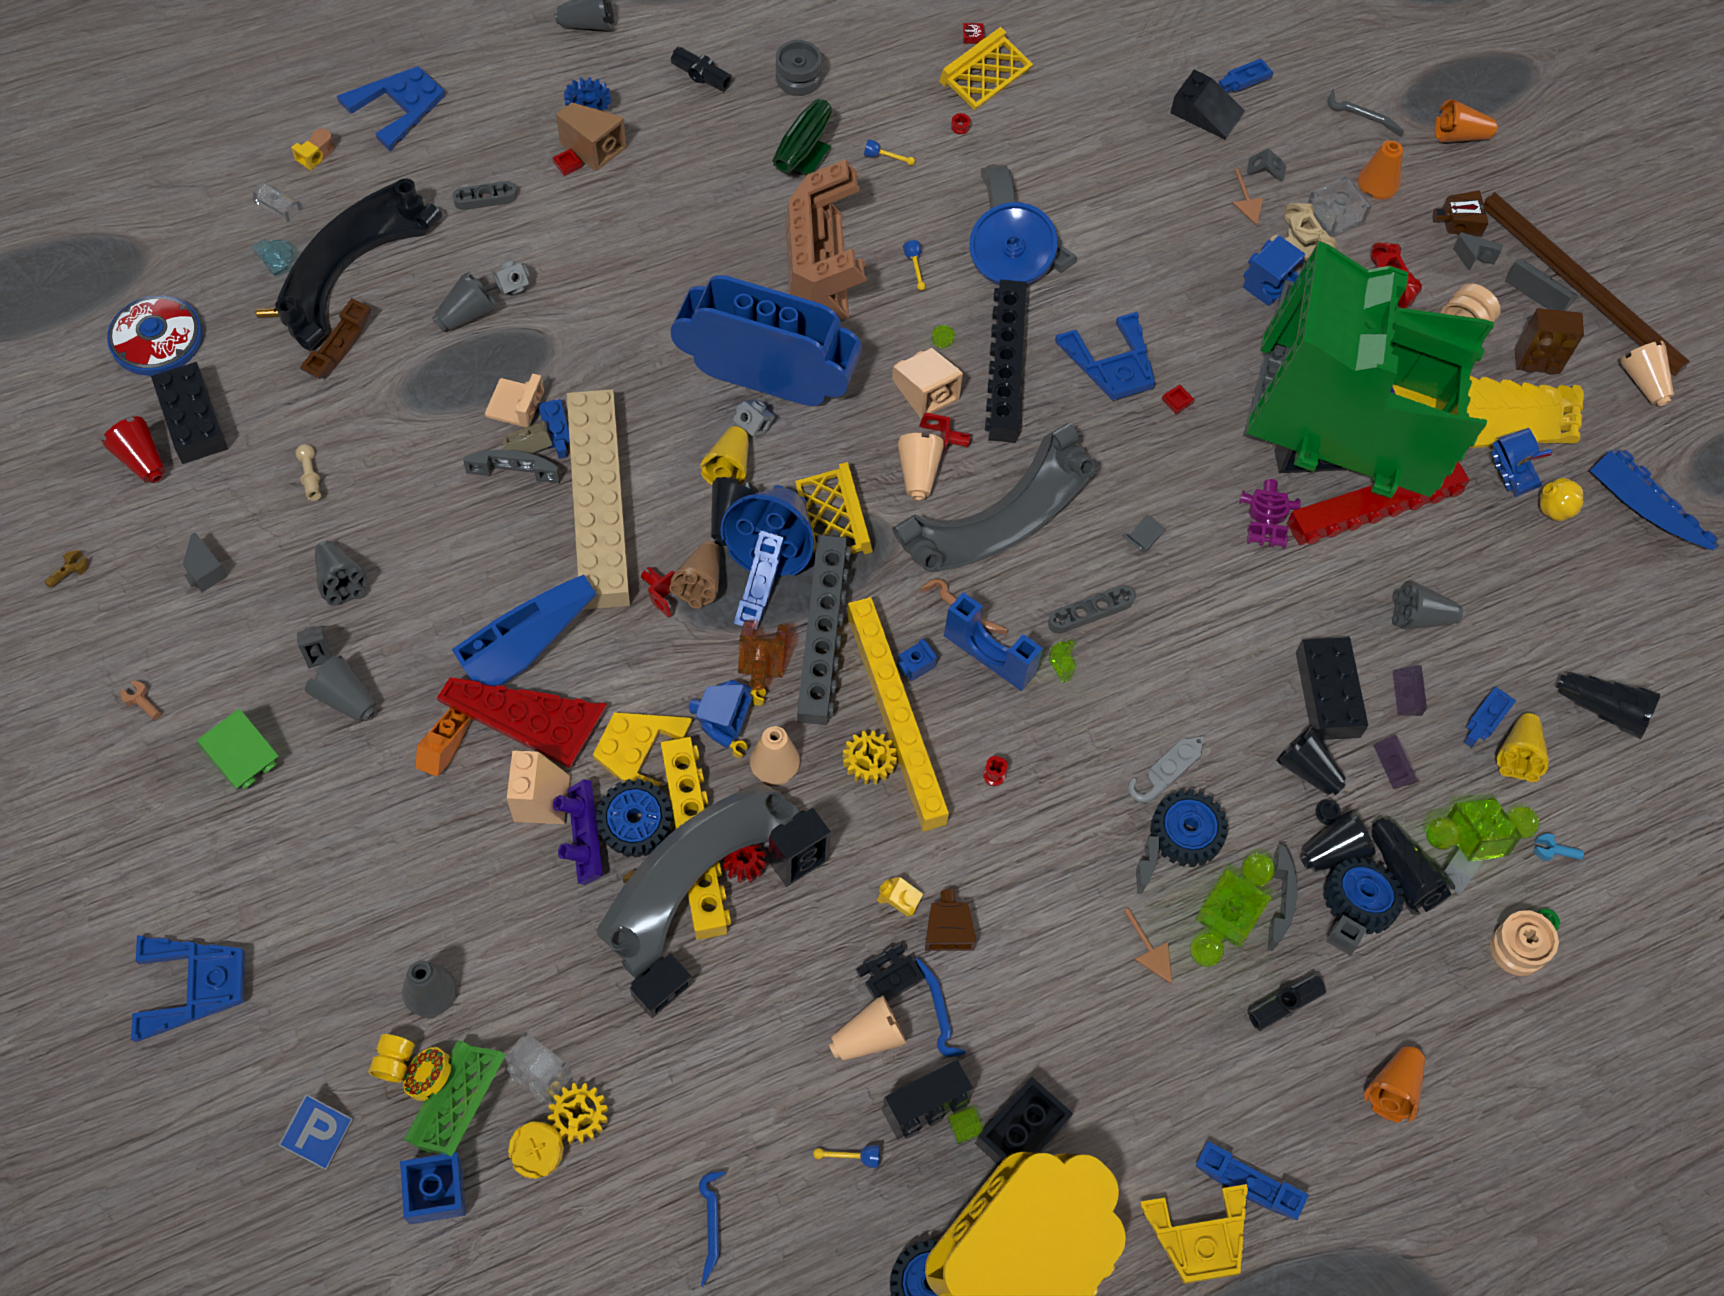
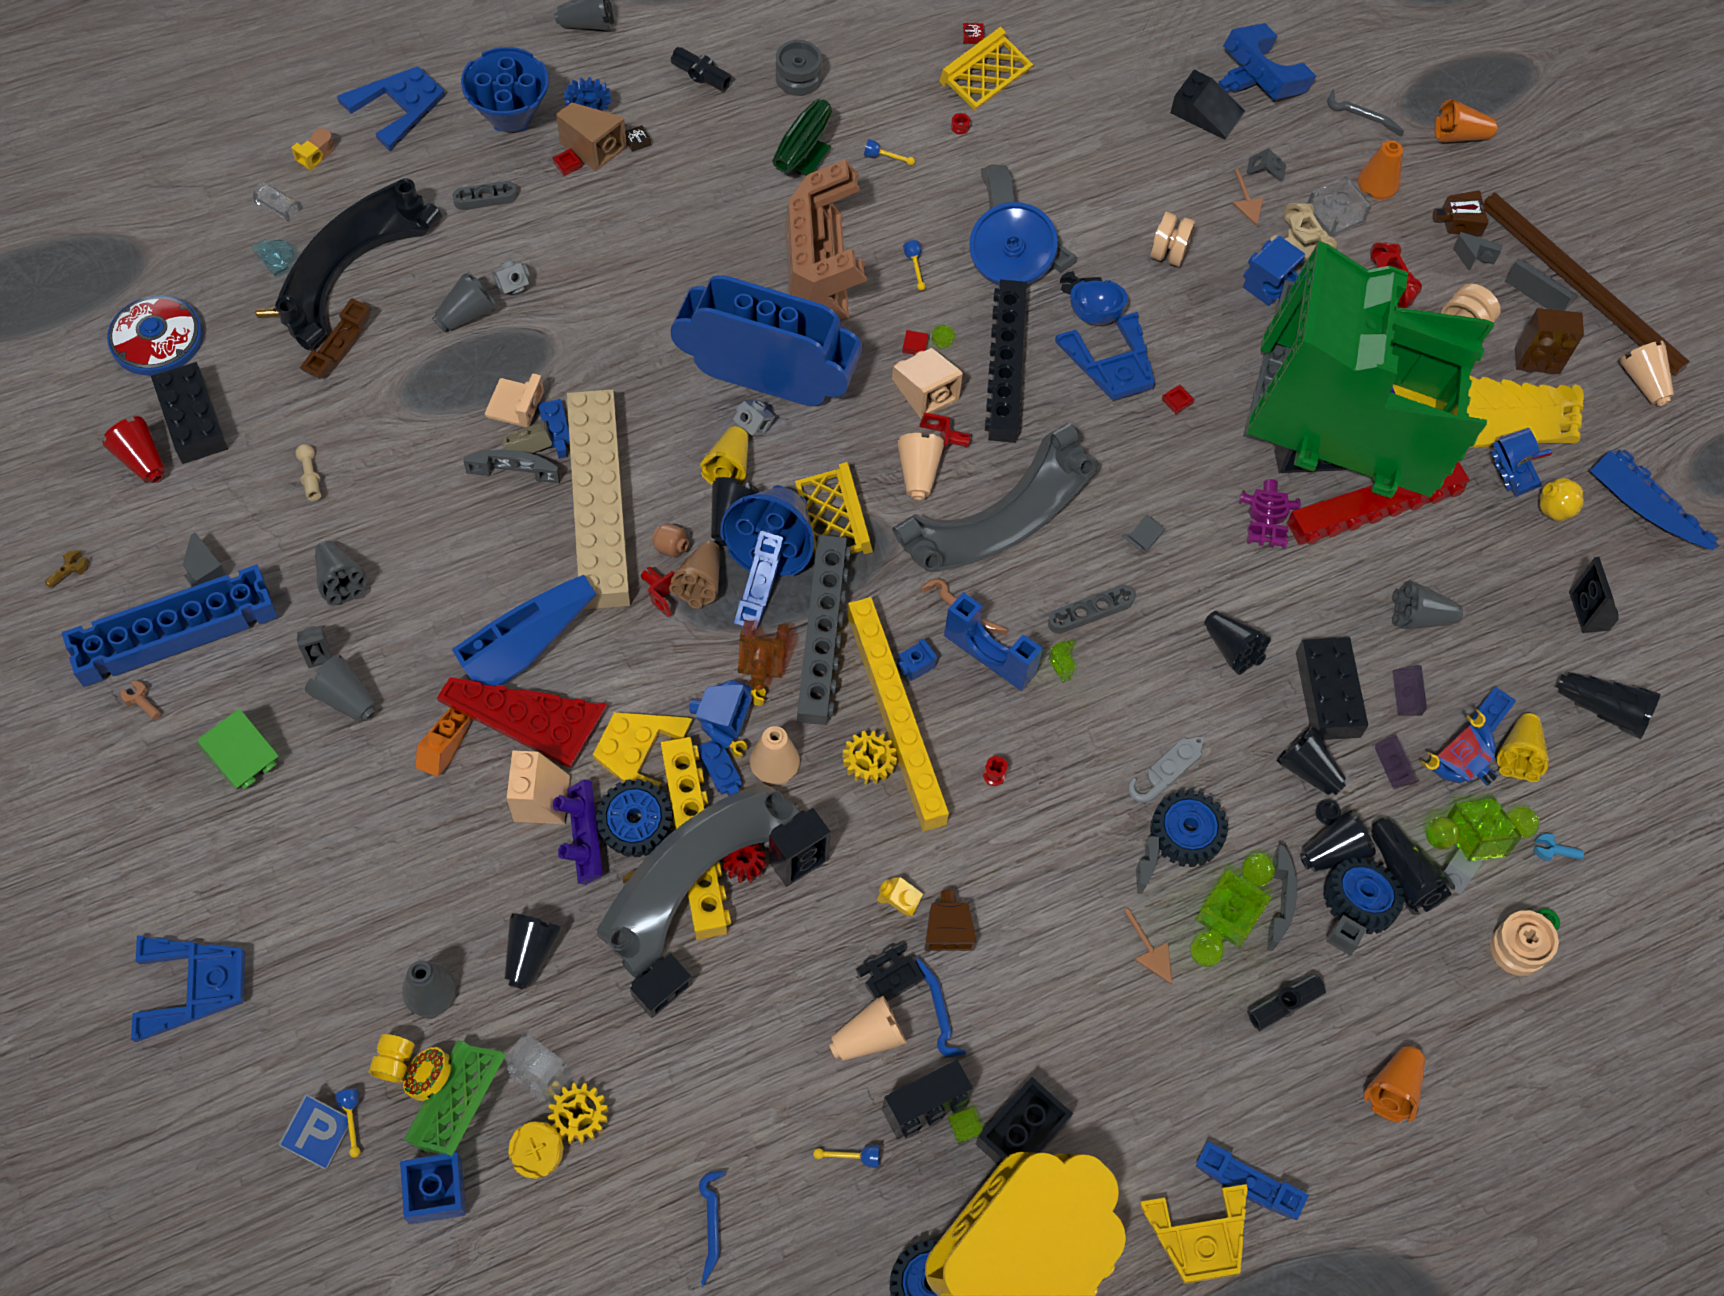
(169, 625): none -> blue brick
(347, 1101): none -> hinge
(505, 87): none -> blue cone
(527, 948): none -> black cone
(637, 138): none -> dark brown tile
(670, 540): none -> nougat head
(720, 767): none -> blue hinge
(914, 342): none -> red tile
(1069, 277): none -> black bar
(1098, 301): none -> blue cylinder
(1170, 238): none -> light nougat wheel
(1237, 641): none -> black cone
(1279, 81): none -> blue arch
(1467, 755): none -> torso
(1594, 600): none -> black slope

